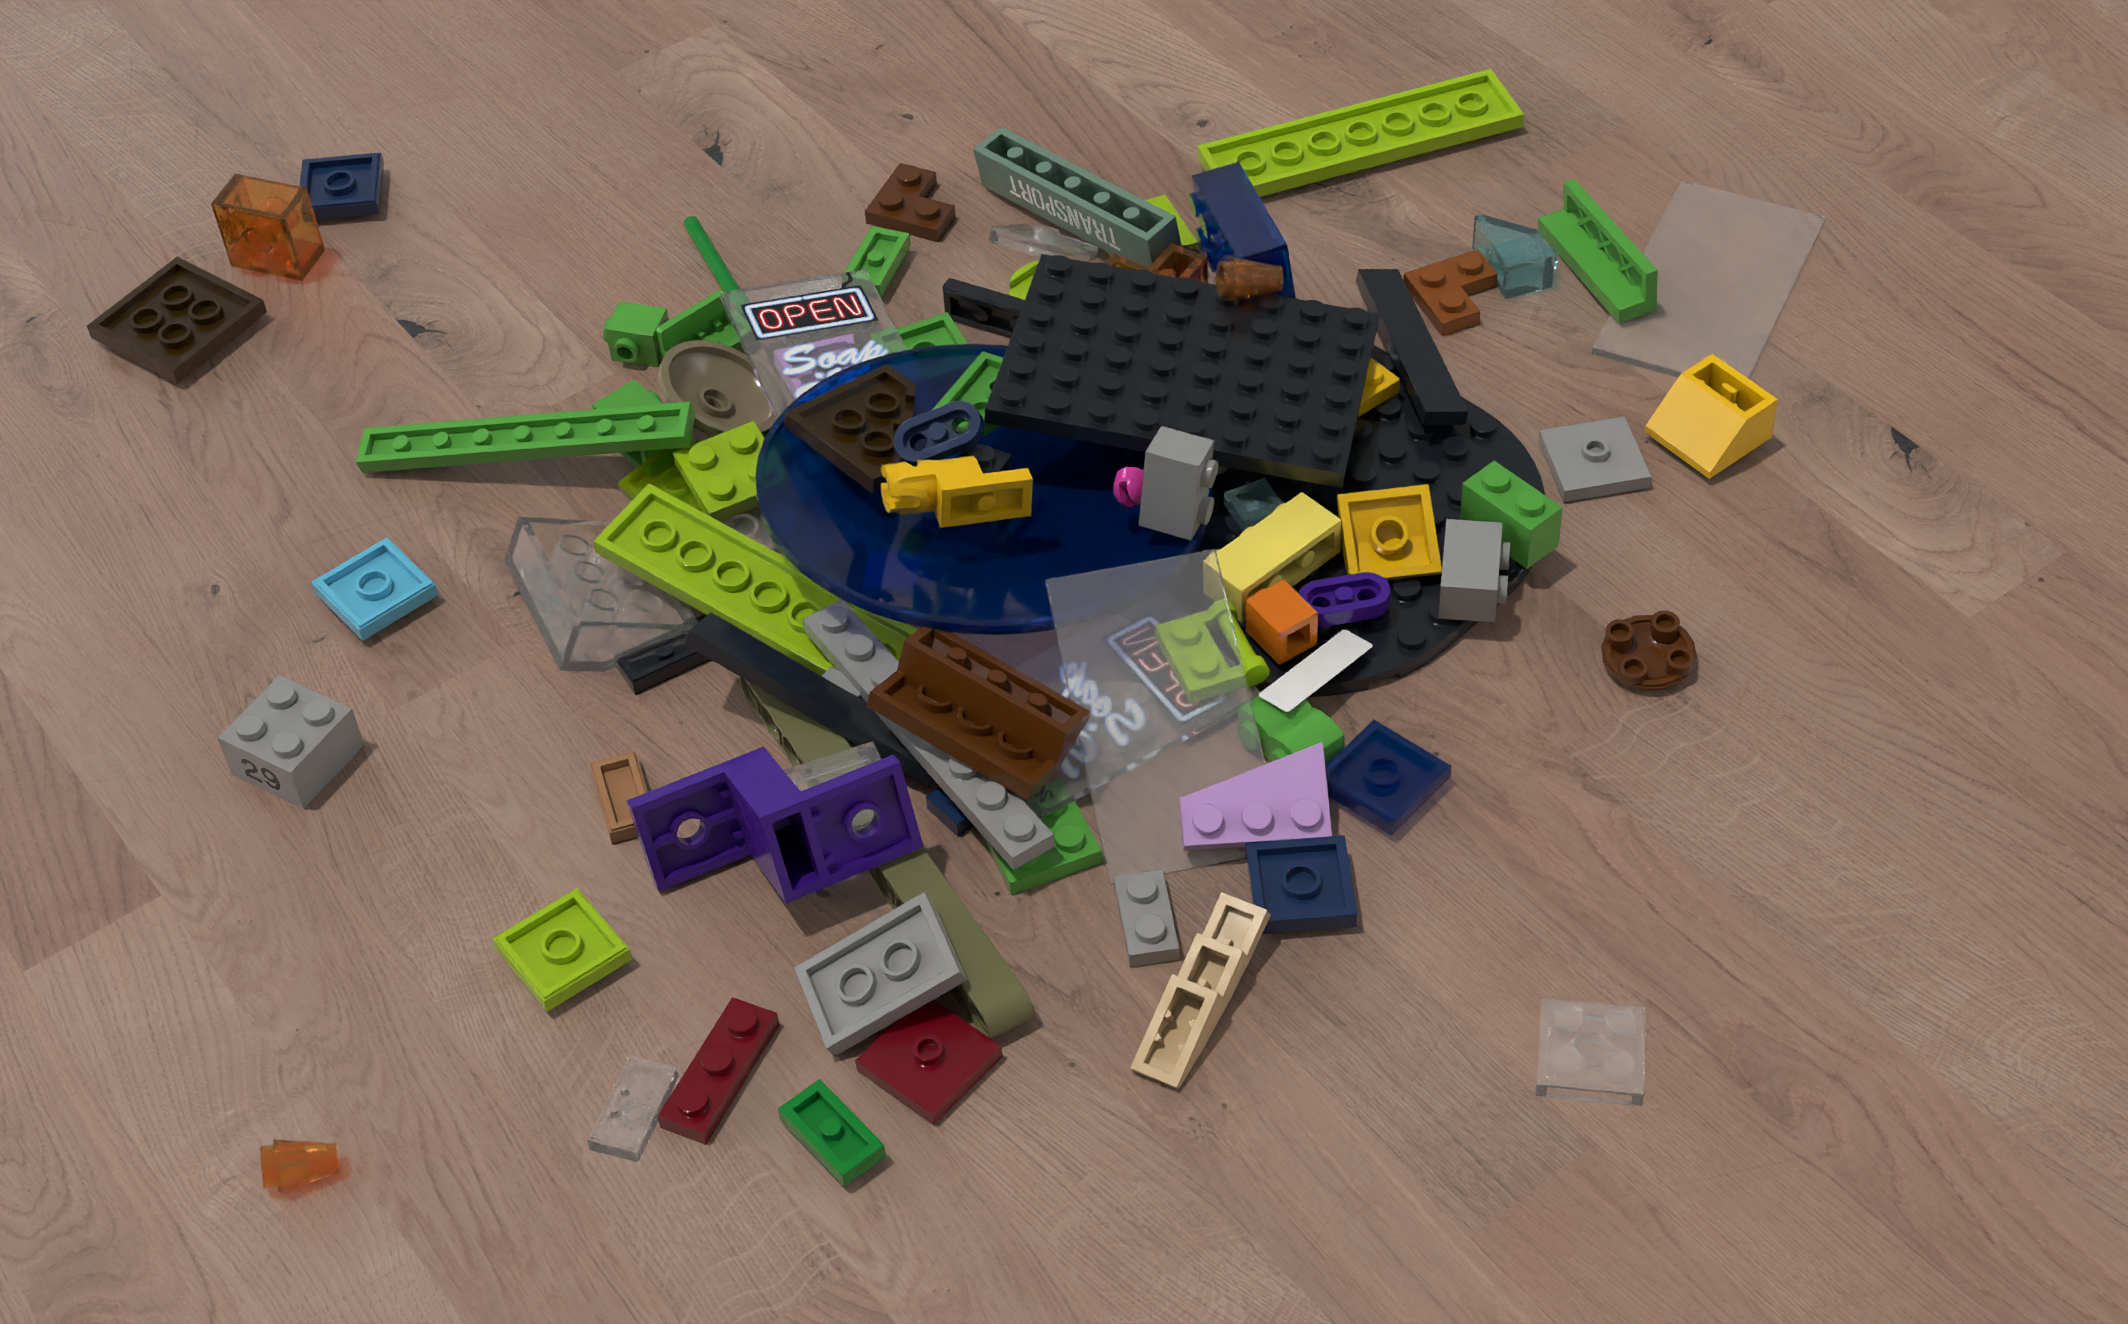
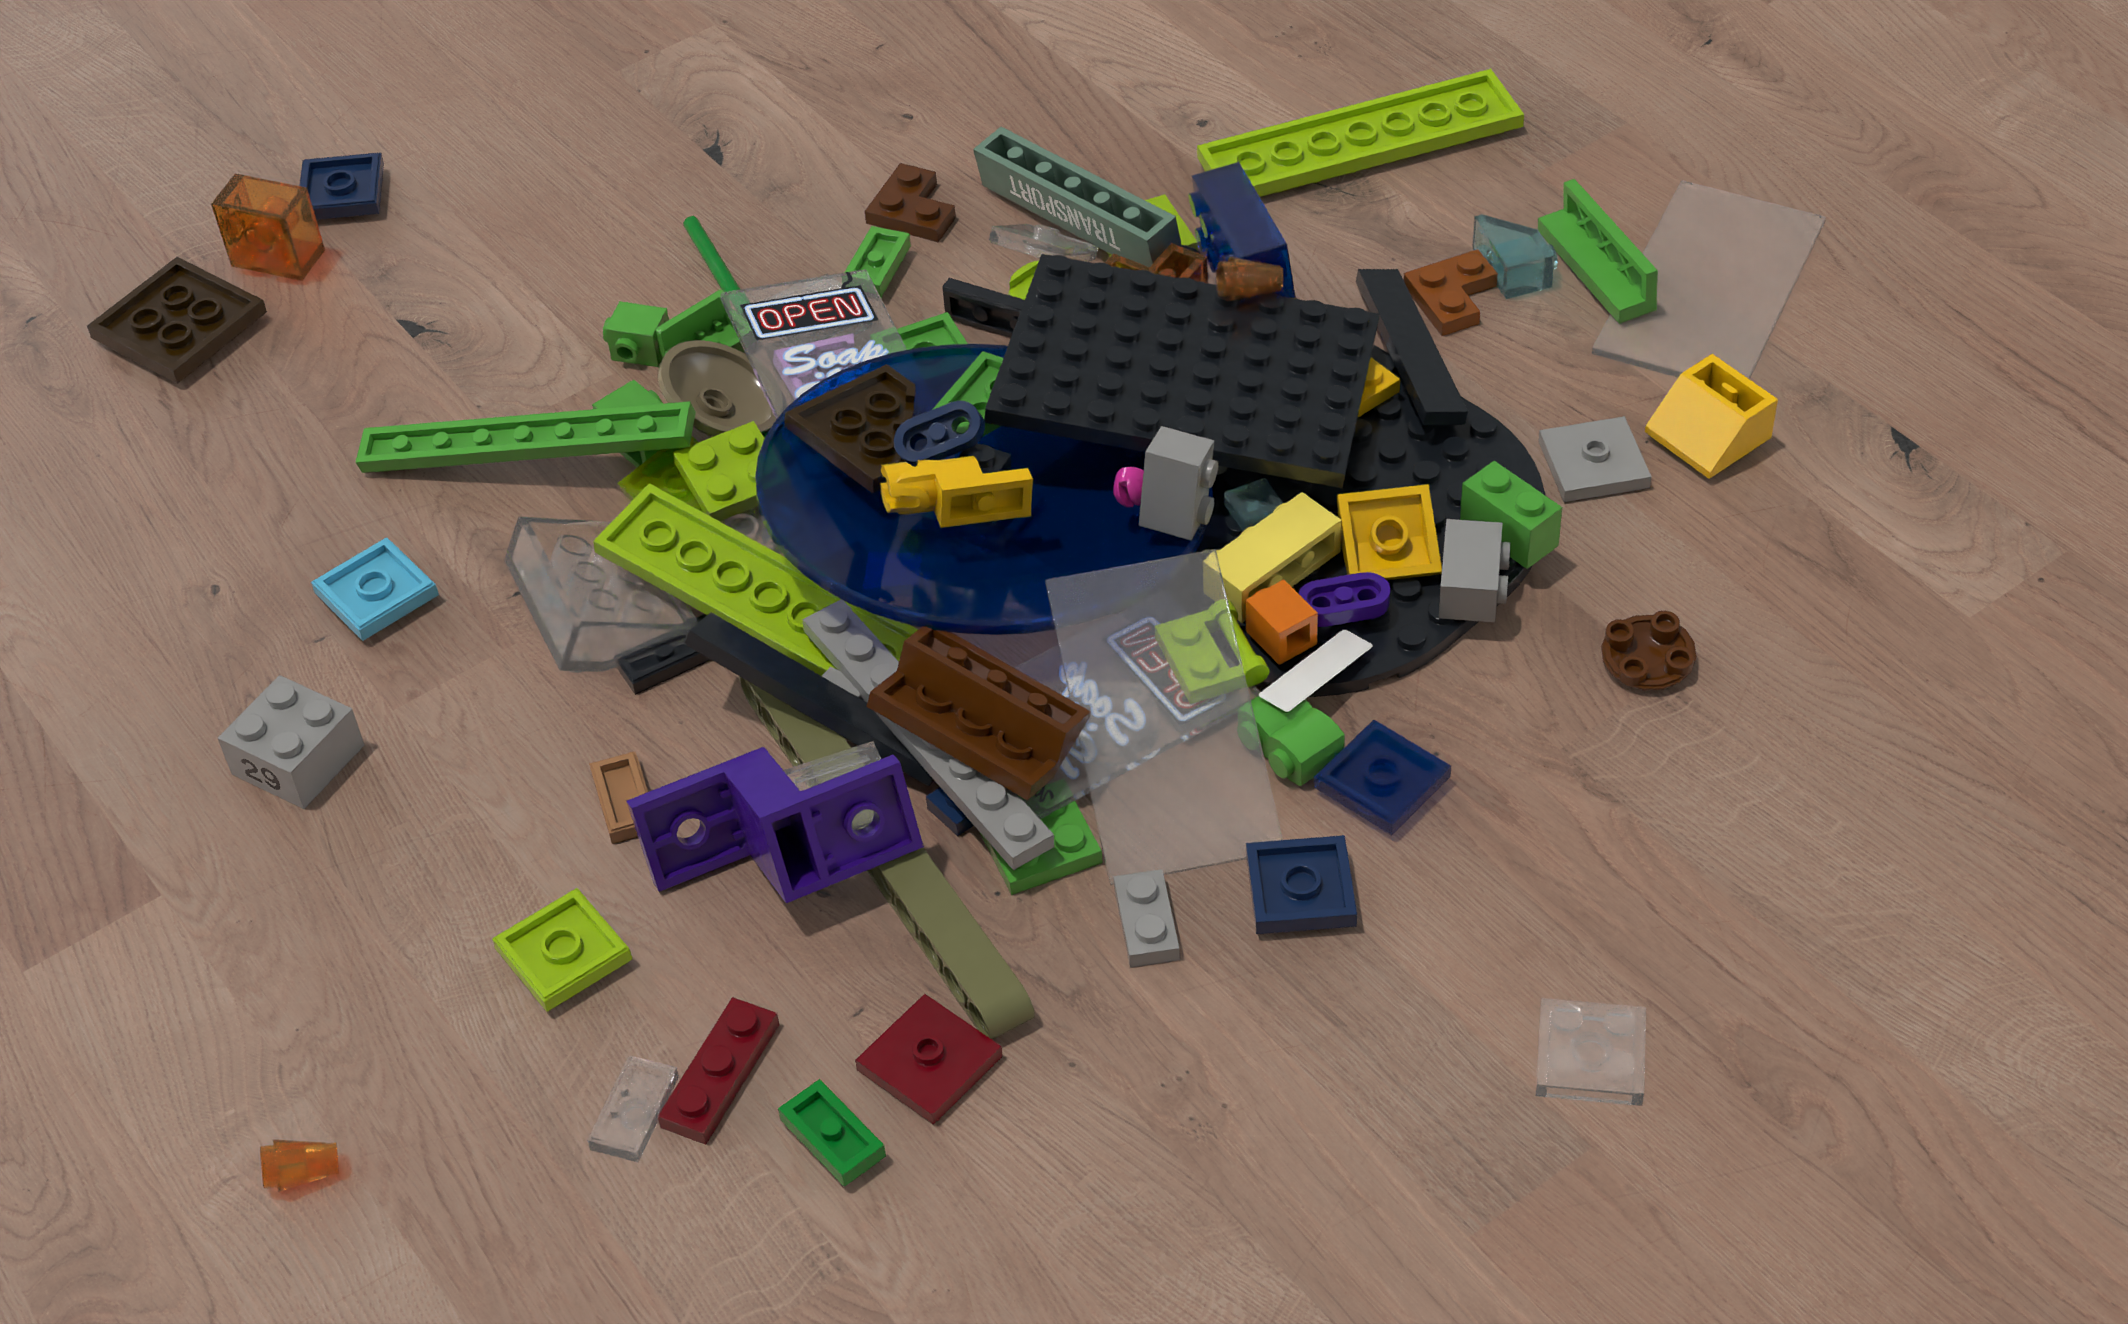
(880, 974): light grey plate -> none
(1200, 991): tan slope -> none
(1260, 805): lavender wing -> none

